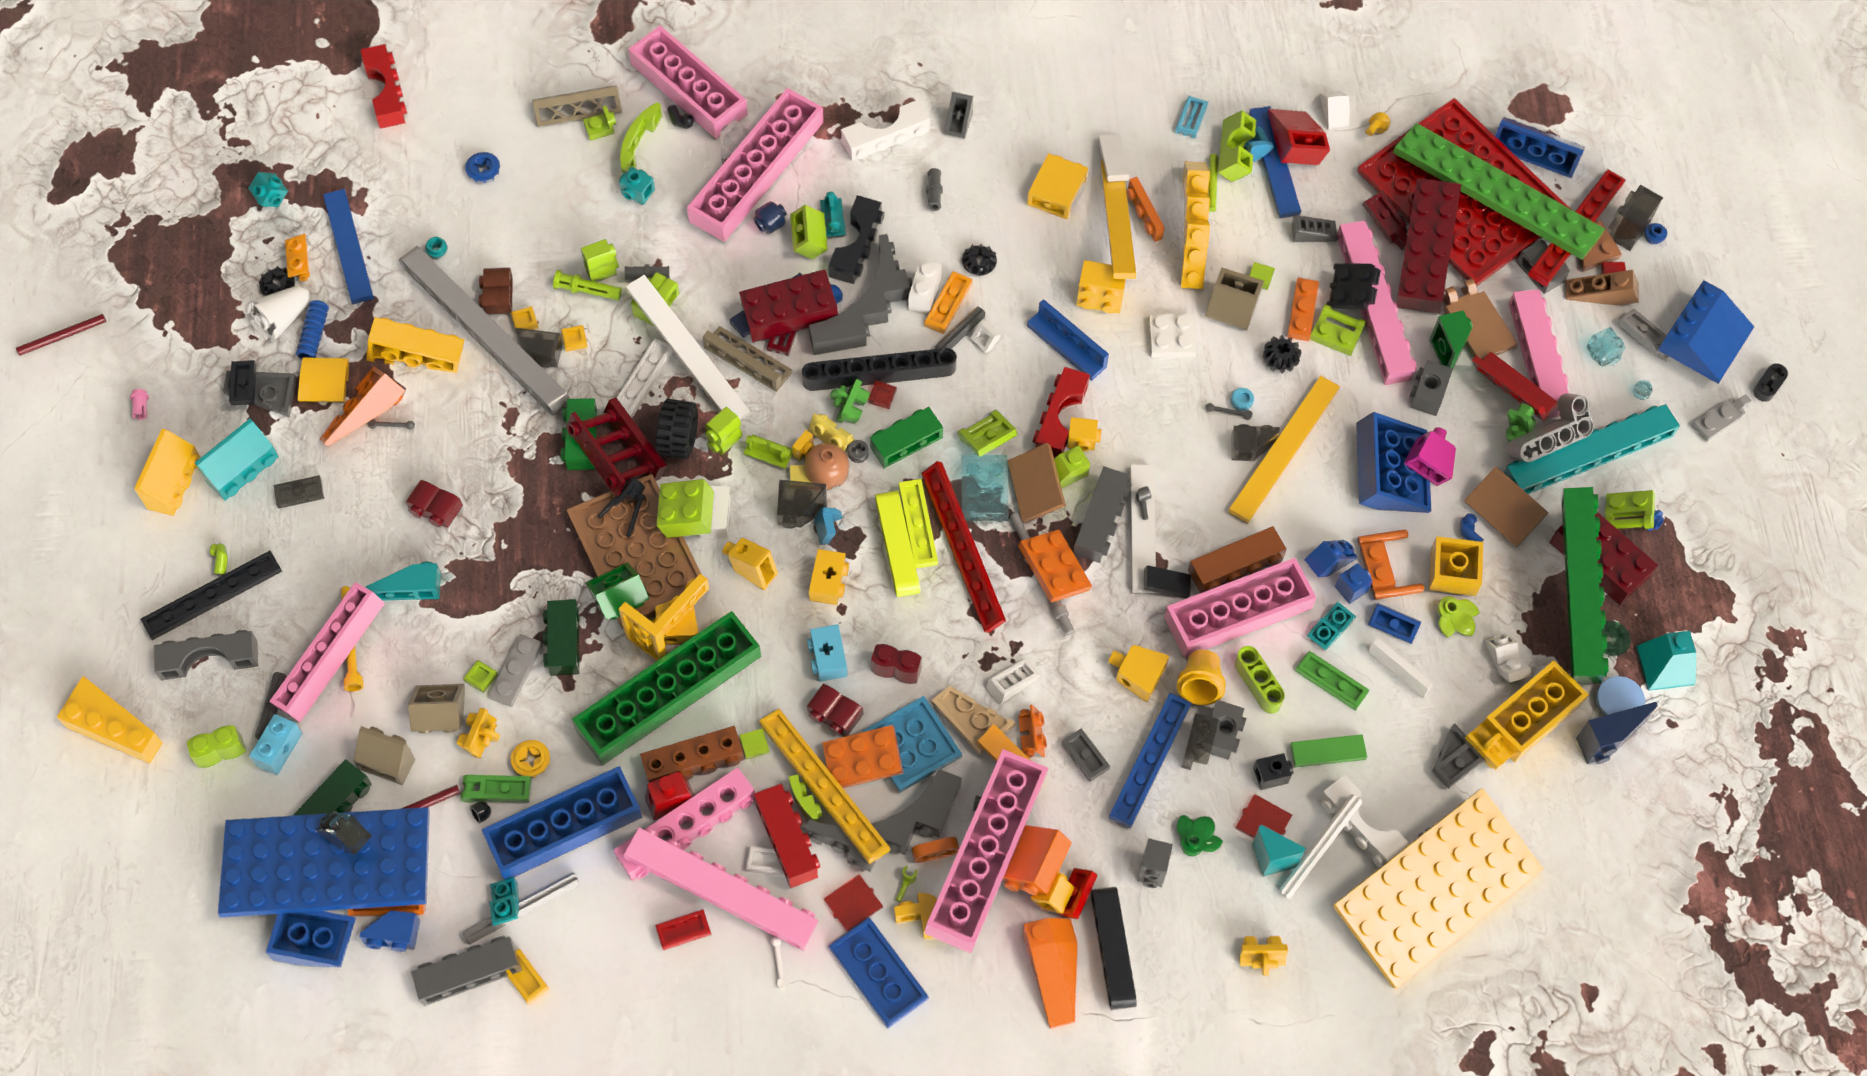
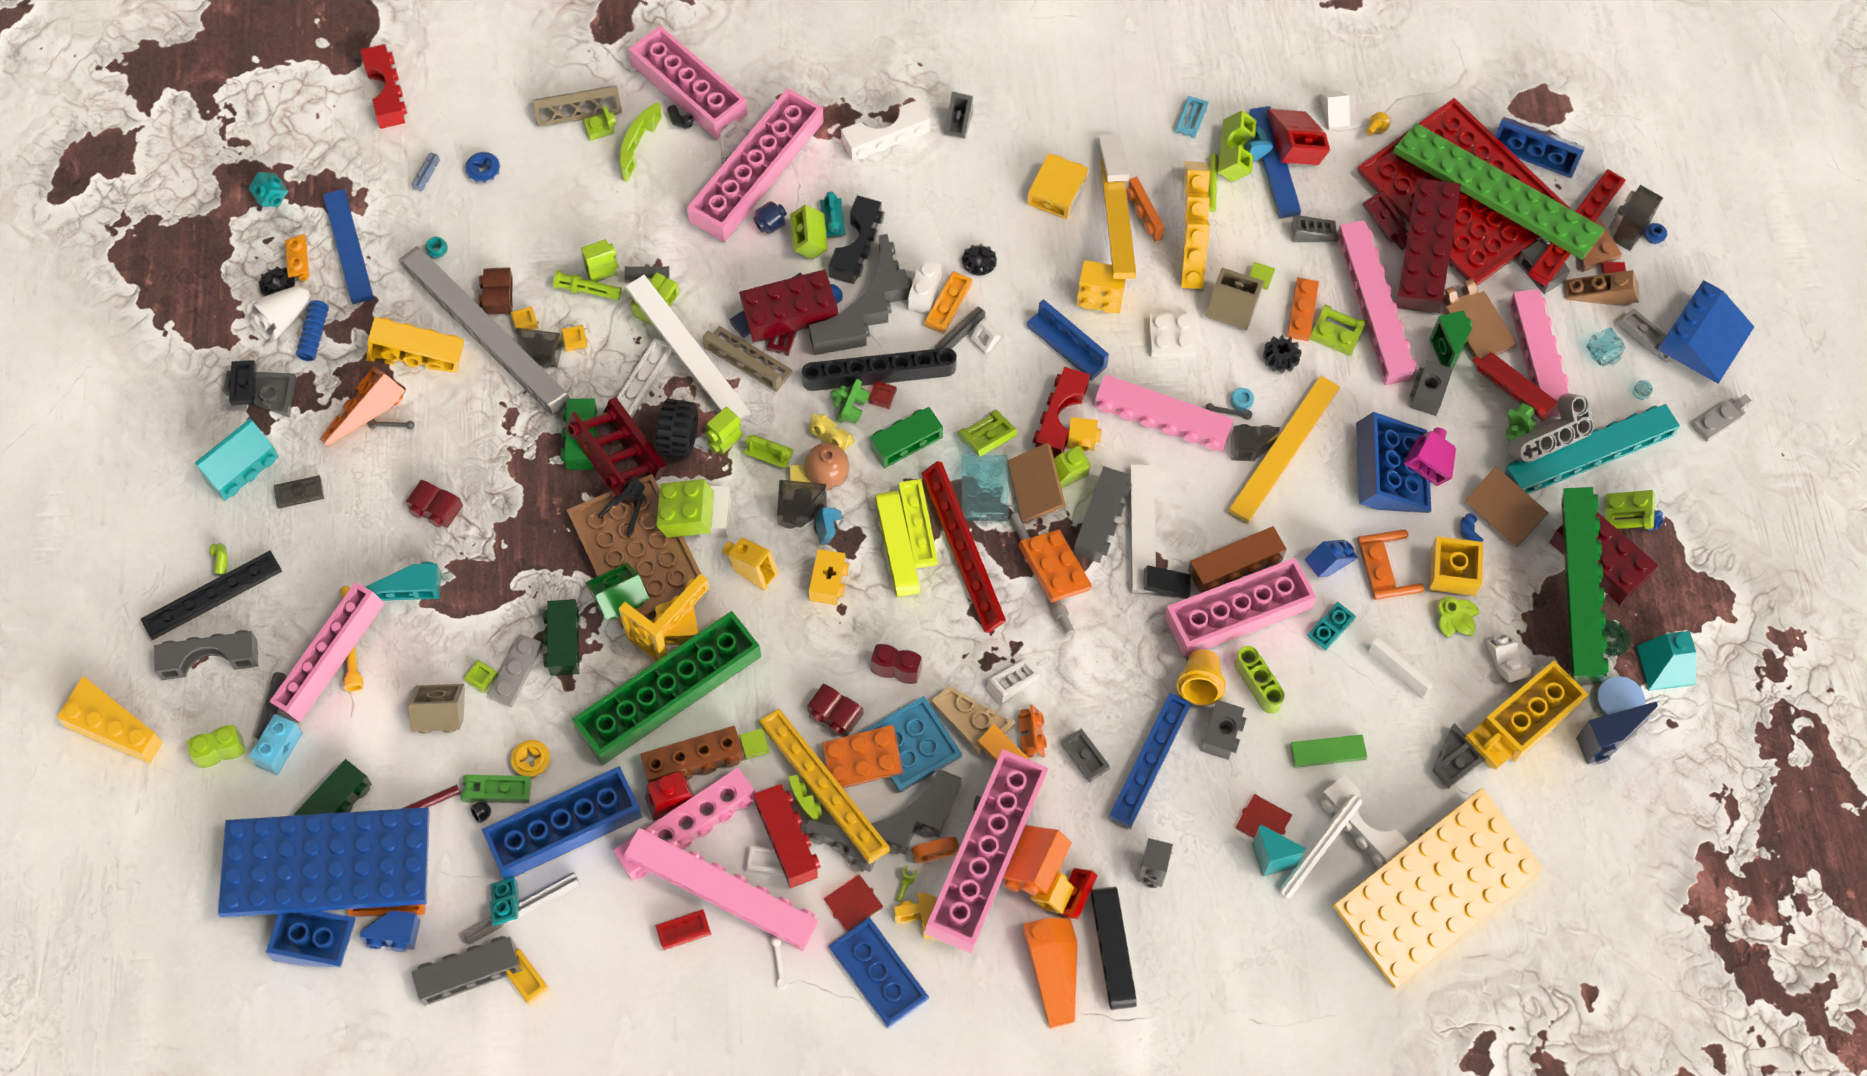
(59, 335): dark red bar -> none
(139, 403): bright pink pin -> none
(167, 473): yellow slope -> none
(323, 380): yellow slope -> none
(343, 831): clear smoke slope -> none
(383, 755): dark tan slope -> none
(425, 172): none -> sand blue axle
(481, 733): yellow hips -> none
(636, 185): teal brick -> none
(803, 445): yellow plate -> none
(832, 665): medium azure brick -> none
(852, 451): dark grey bush -> none
(934, 189): dark grey pin -> none
(1139, 670): yellow torso -> none
(1142, 495): dark grey hand -> none
(1163, 413): none -> bright pink brick
(1198, 832): green plate -> none
(1200, 741): clear smoke bracket -> none
(1265, 955): yellow hips -> none
(1273, 771): black brick -> none
(1332, 680): bright green tile -> none
(1353, 286): black plate -> none
(1353, 583): blue brick -> none
(1394, 623): blue slope -> none
(1767, 380): black beam -> none

